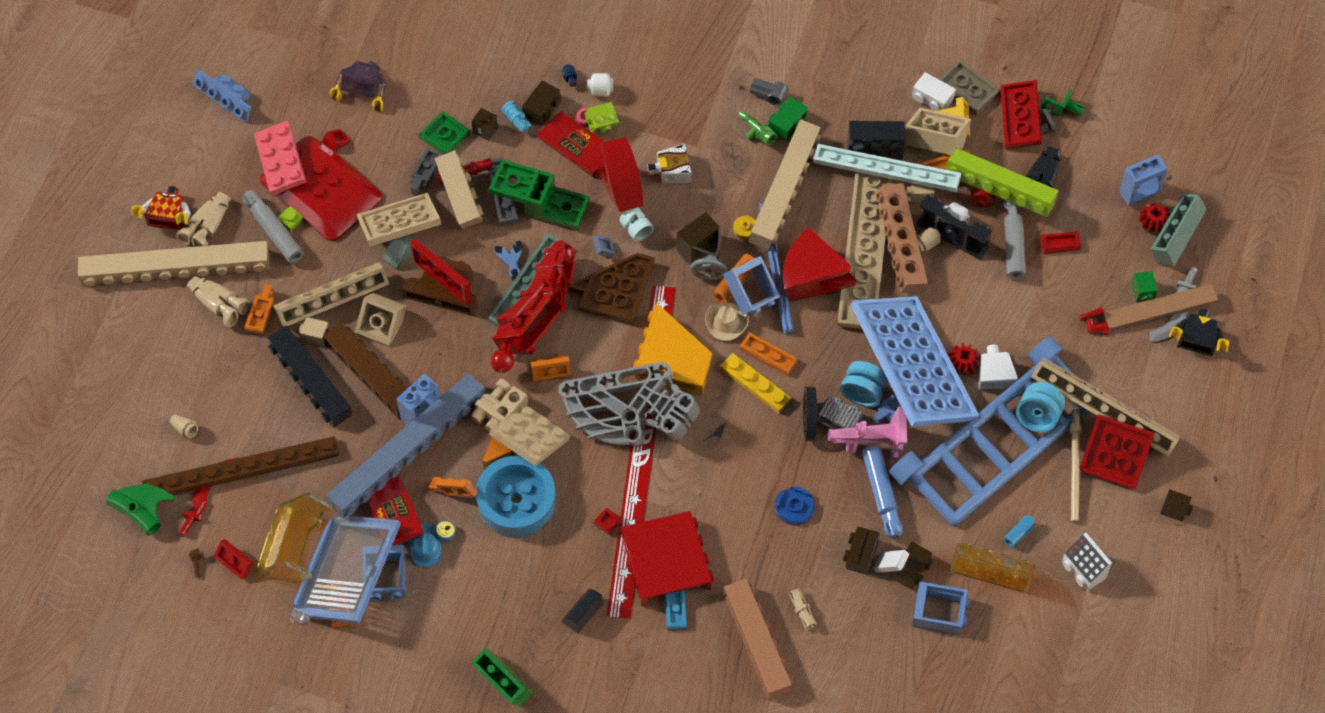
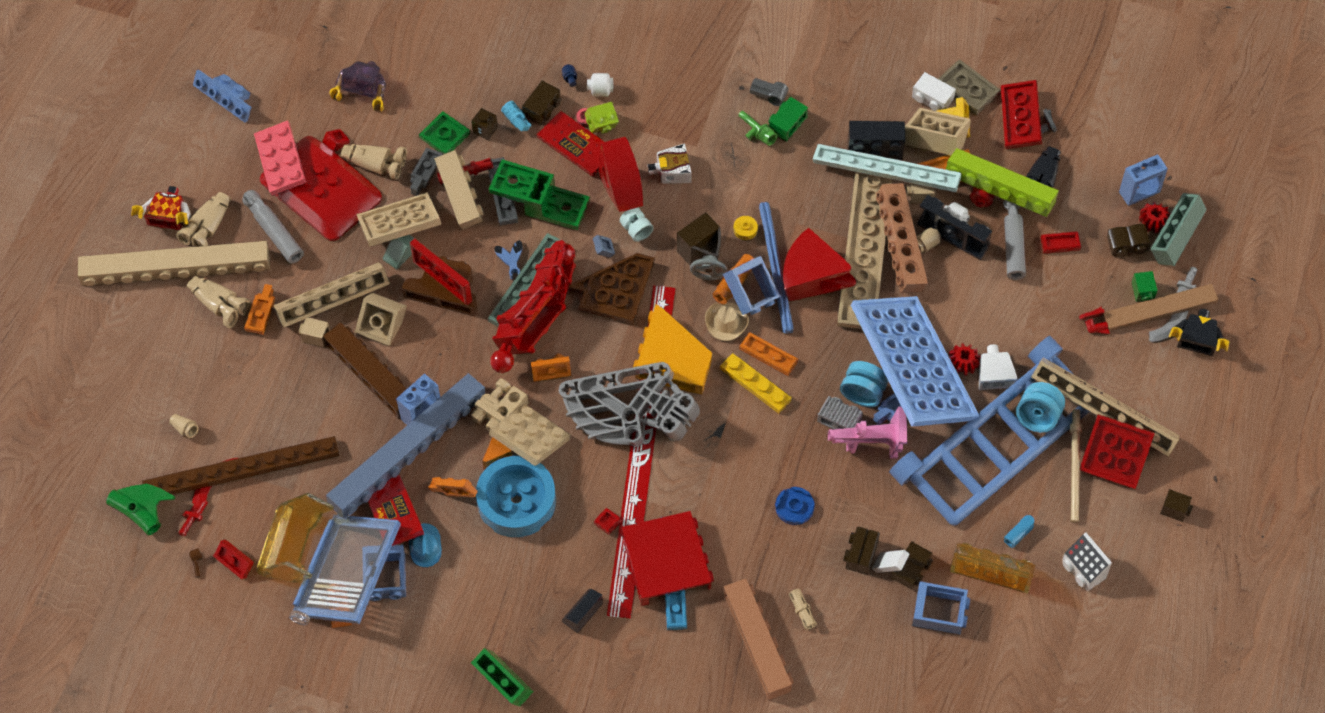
(290, 218): lime plate -> none
(310, 377): black brick -> none
(375, 158): none -> tan piece
(445, 531): tile -> none
(784, 185): tan brick -> none
(809, 413): black piece -> none
(882, 491): medium blue piece -> none
(1067, 104): green bracket -> none
(1128, 240): none -> dark brown brick

